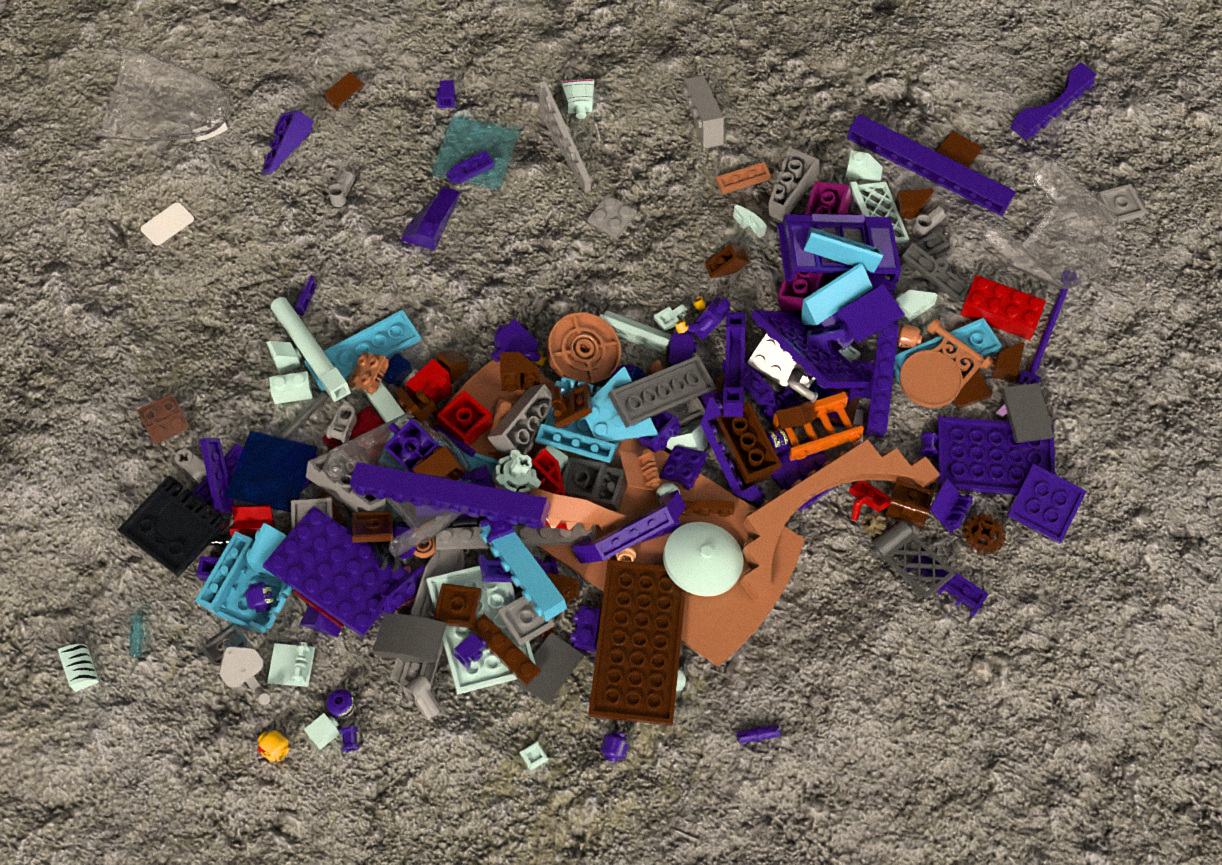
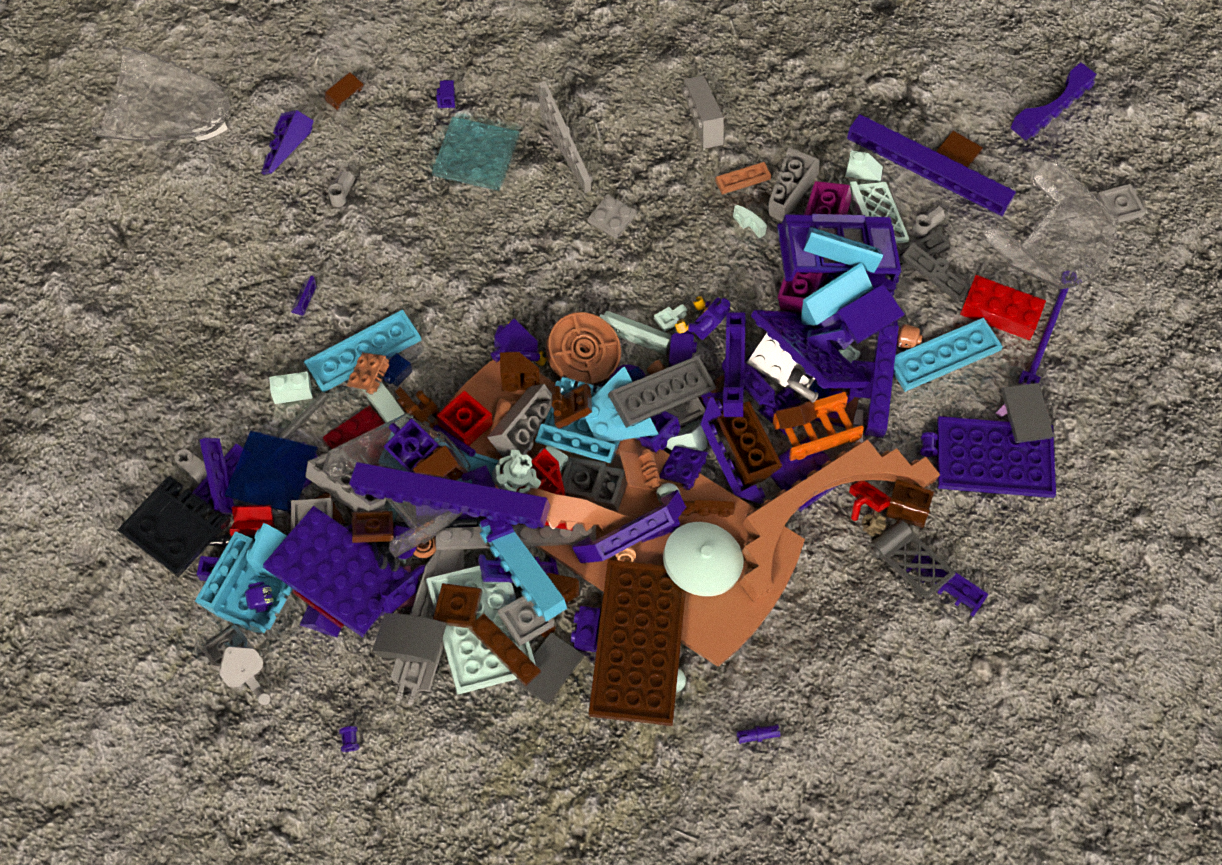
(78, 666): light aqua brick -> none
(136, 636): clear light blue pin -> none
(163, 419): reddish brown plate -> none
(167, 223): white sticker -> none
(273, 745): yellow head -> none
(284, 356): light aqua slope -> none
(291, 664): light aqua hinge -> none
(322, 730): light aqua brick -> none
(328, 374): light aqua brick -> none
(340, 704): dark purple head -> none
(342, 427): light grey piece -> none
(419, 692): light grey piece -> none
(431, 221): dark purple wedge -> none
(432, 380): red brick -> none
(454, 363): reddish brown slope -> none
(470, 168): dark purple hinge -> none
(470, 650): dark purple brick -> none
(533, 756): light aqua tile -> none
(578, 96): light aqua torso -> none
(615, 746): dark purple head -> none
(727, 261): reddish brown slope -> none
(779, 440): dark purple head -> none
(912, 202): reddish brown slope -> none
(915, 303): light aqua slope -> none
(934, 377): nougat piece -> none
(950, 506): dark purple hinge -> none
(973, 391): reddish brown tile -> none
(984, 533): reddish brown gear -> none
(1007, 363): reddish brown slope -> none
(1046, 503): dark purple plate -> none

